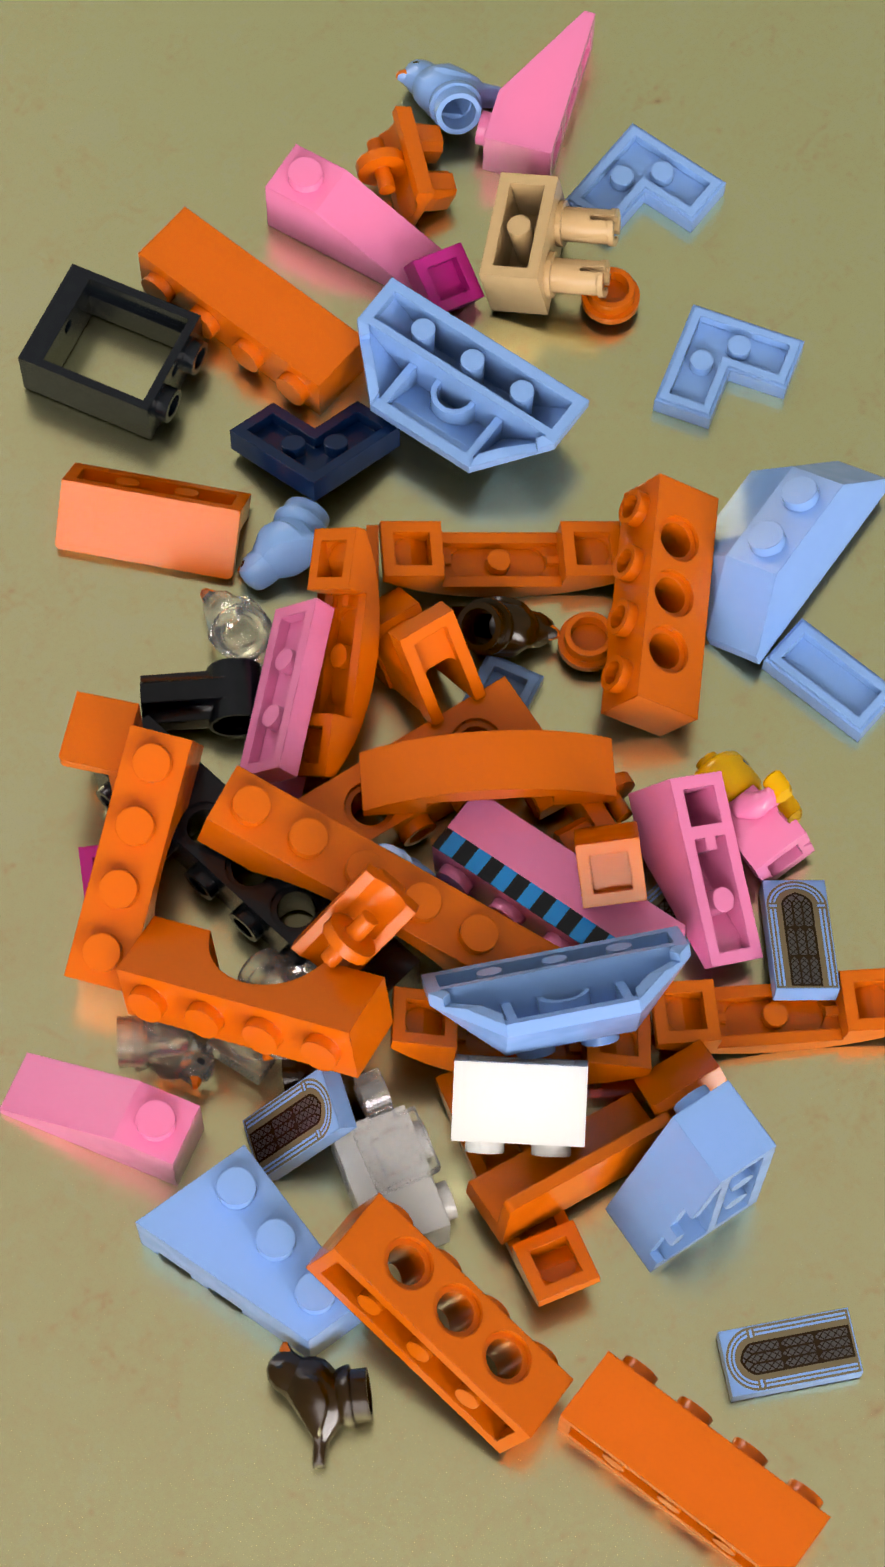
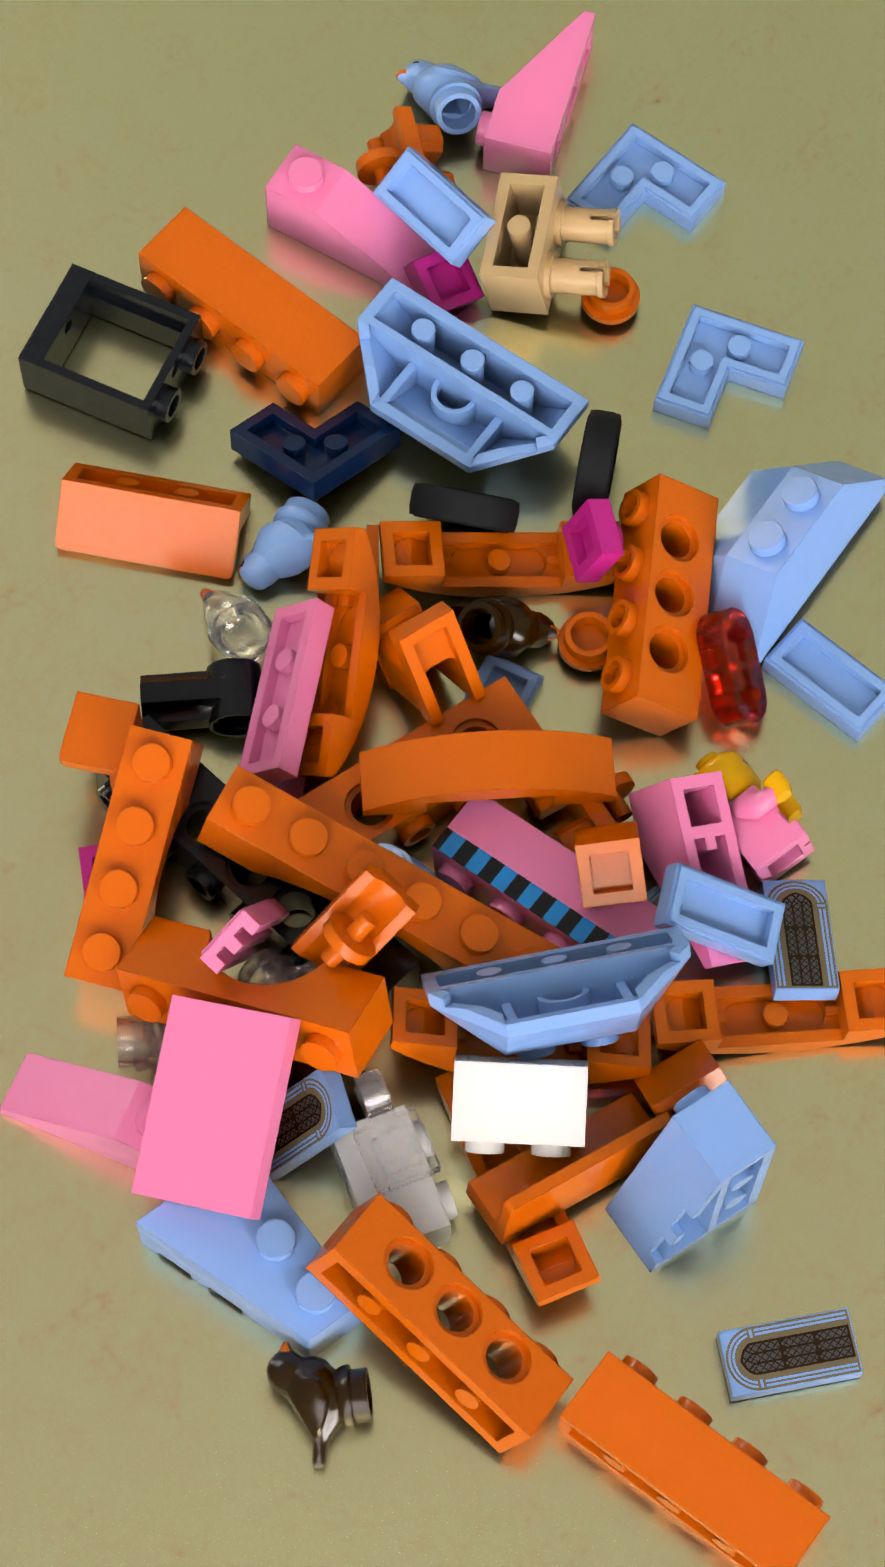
(216, 1107): none -> bright pink tile
(241, 933): none -> bright pink tile
(434, 207): none -> light blue tile
(464, 507): none -> black tyre
(593, 540): none -> dark pink plate
(597, 457): none -> black tyre
(720, 914): none -> light blue tile
(731, 667): none -> clear red beam

